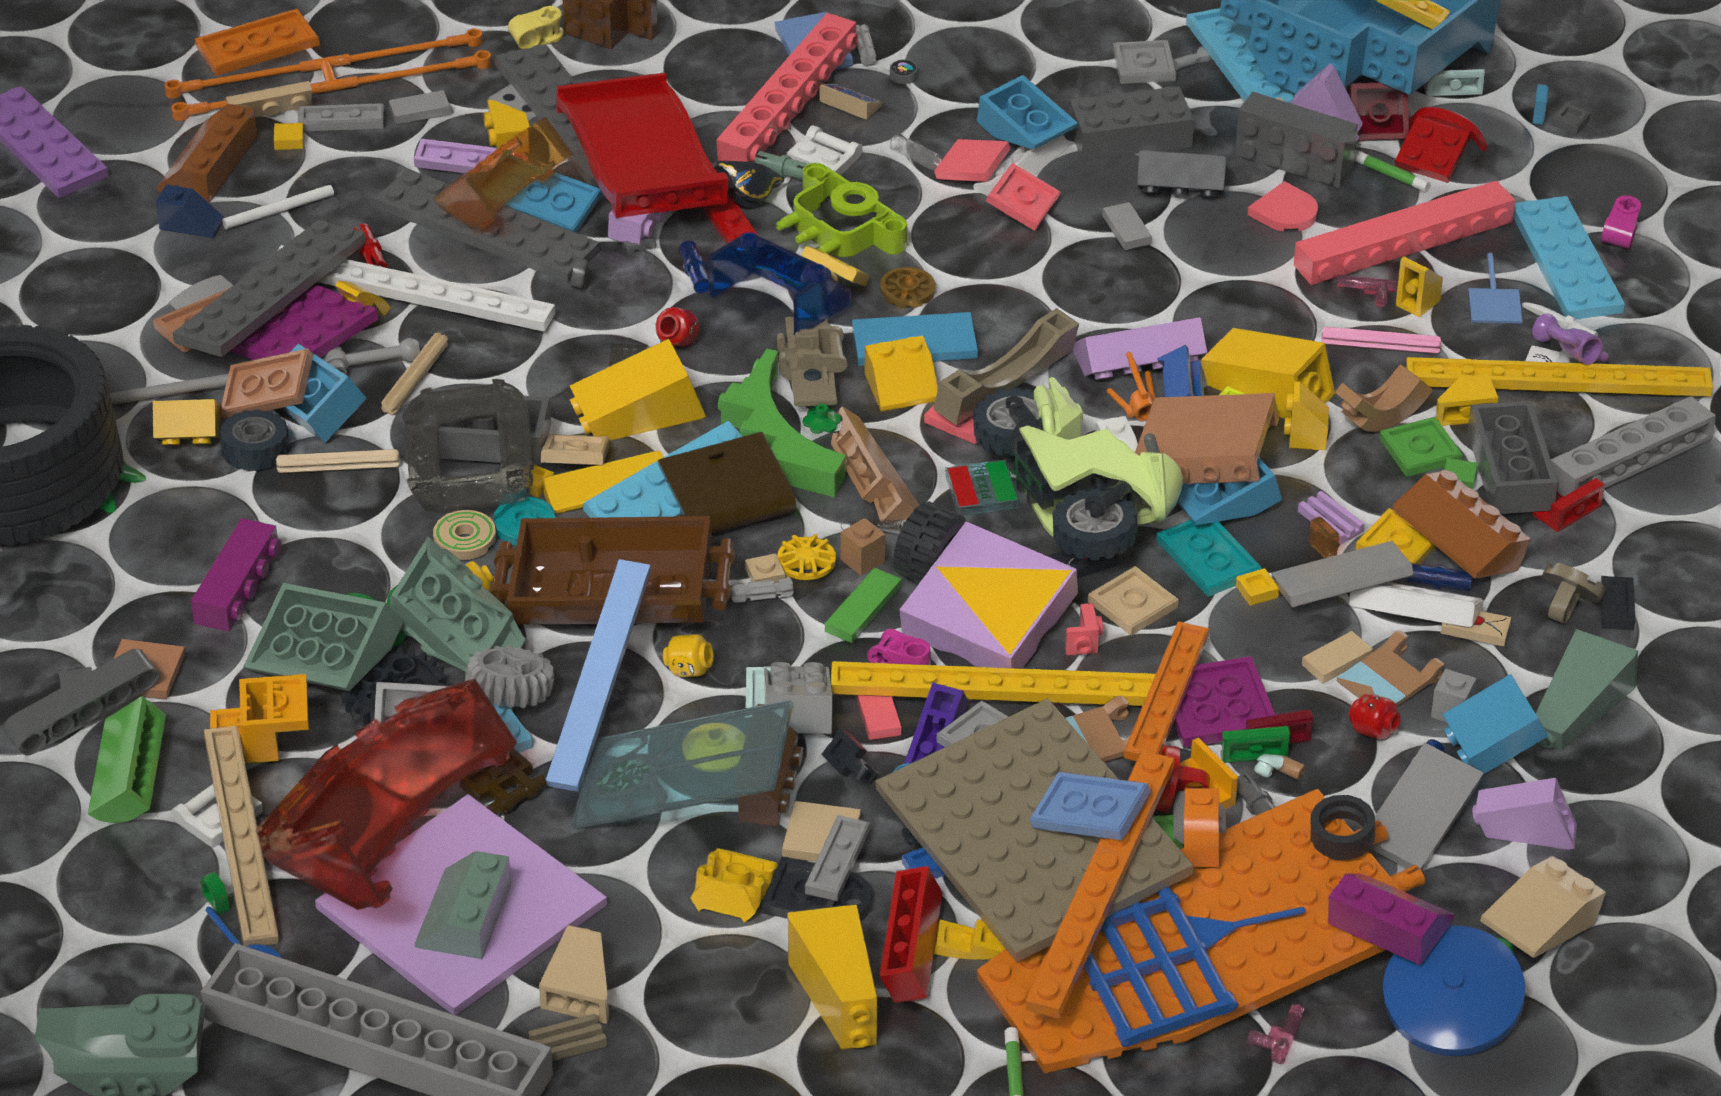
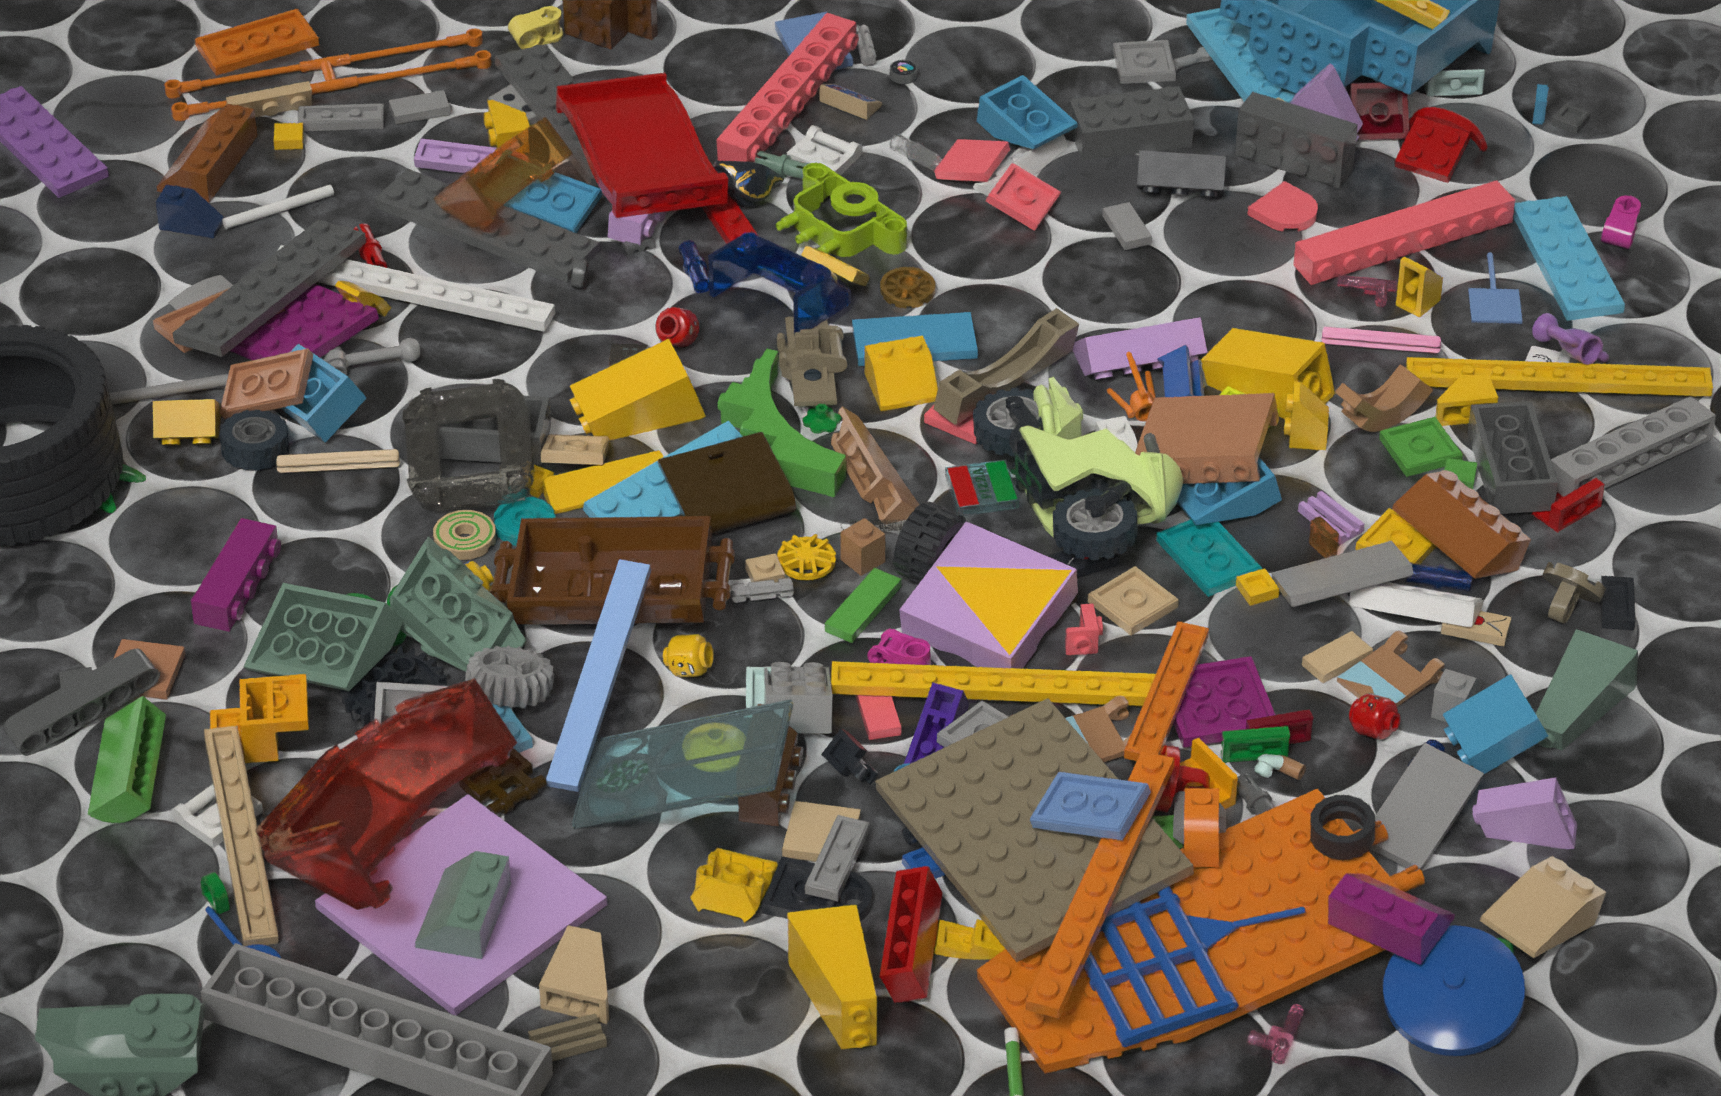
(414, 373): tan axle -> none
(1392, 171): bright green bar -> none
(1564, 322): white piece -> none

